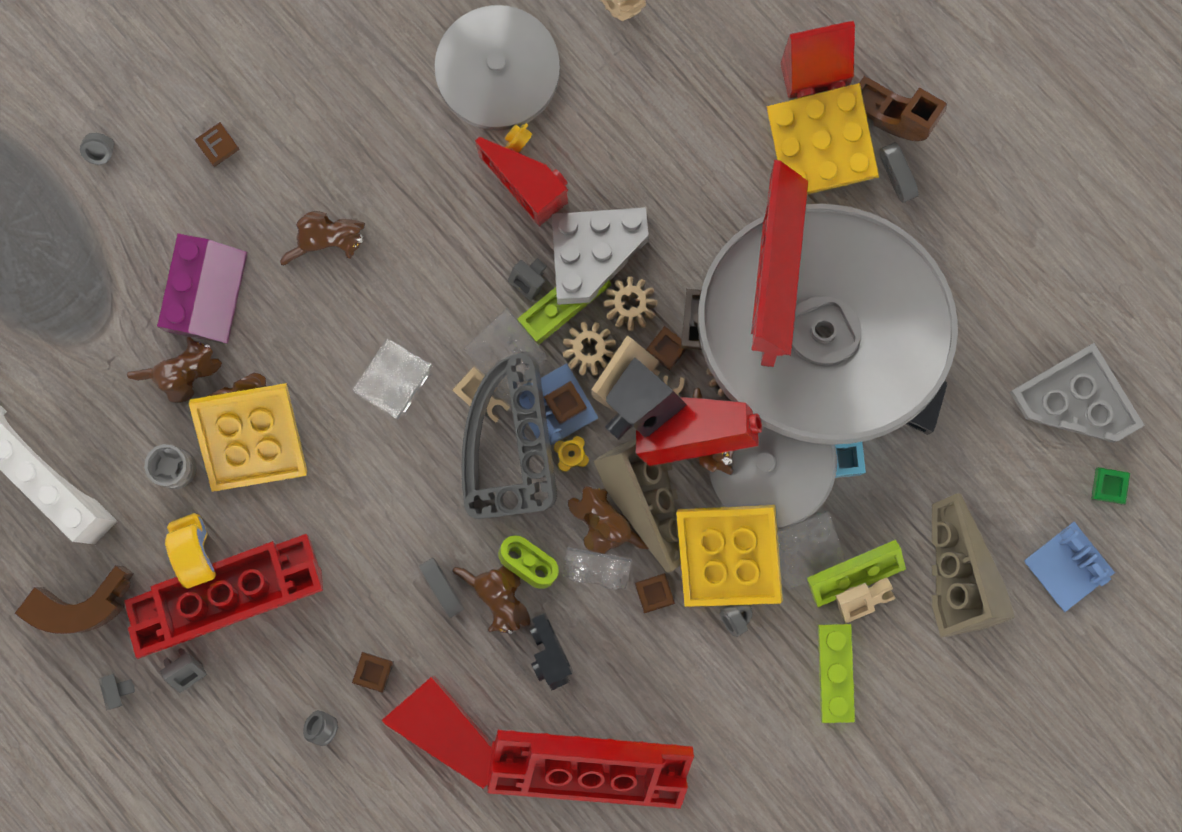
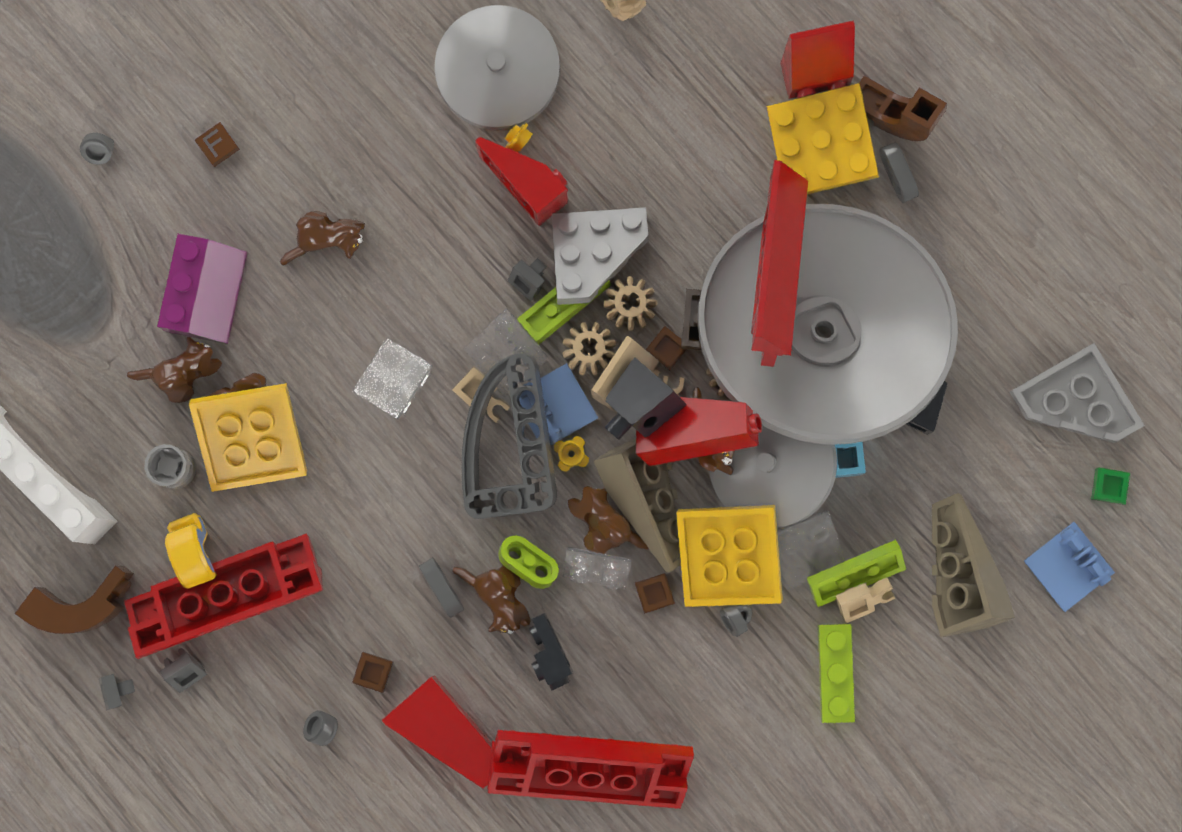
(565, 402): reddish brown tile -> none

